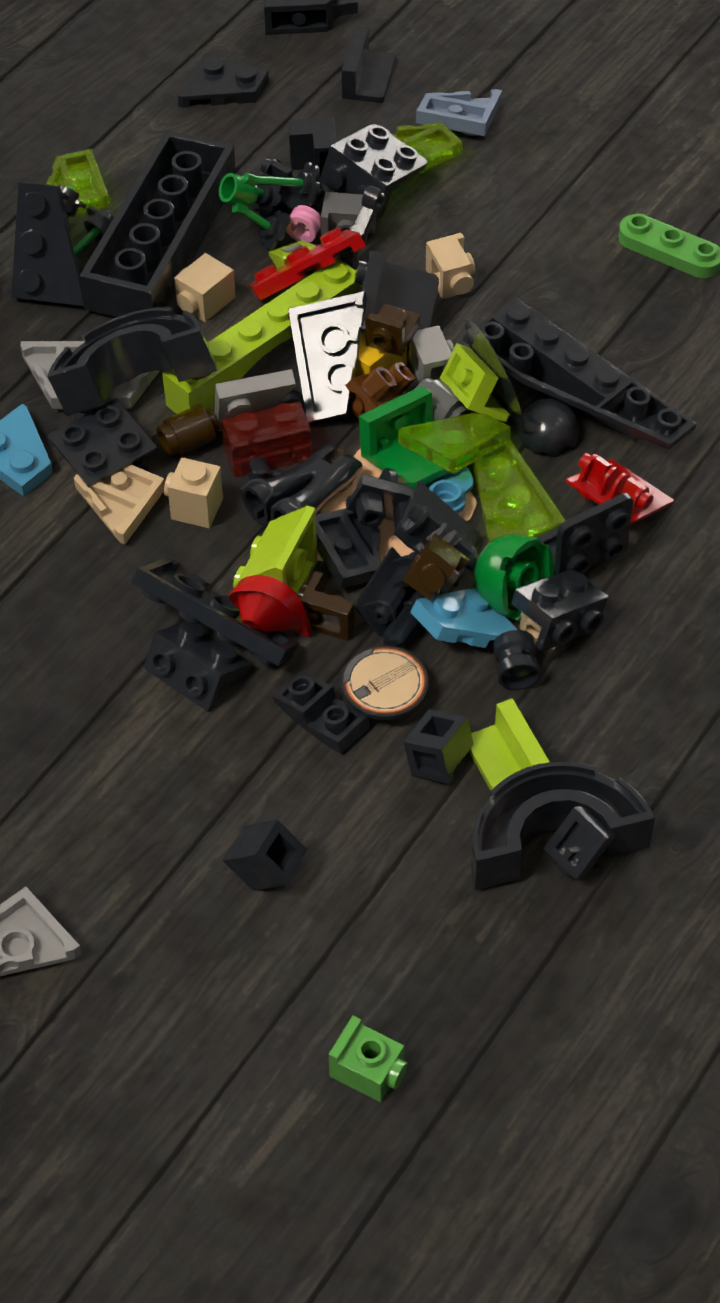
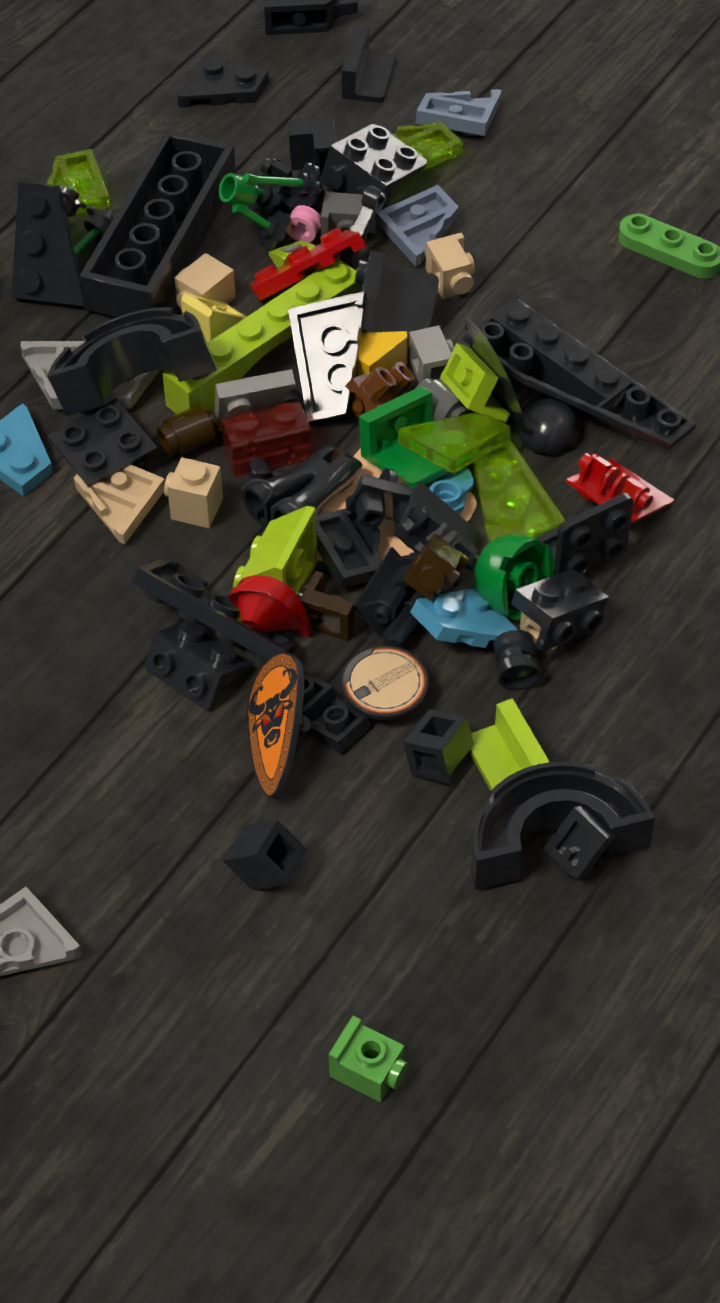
(212, 315): none -> light yellow slope
(276, 720): none -> shield
(391, 329): dark brown bracket -> none
(418, 221): none -> sand blue wing

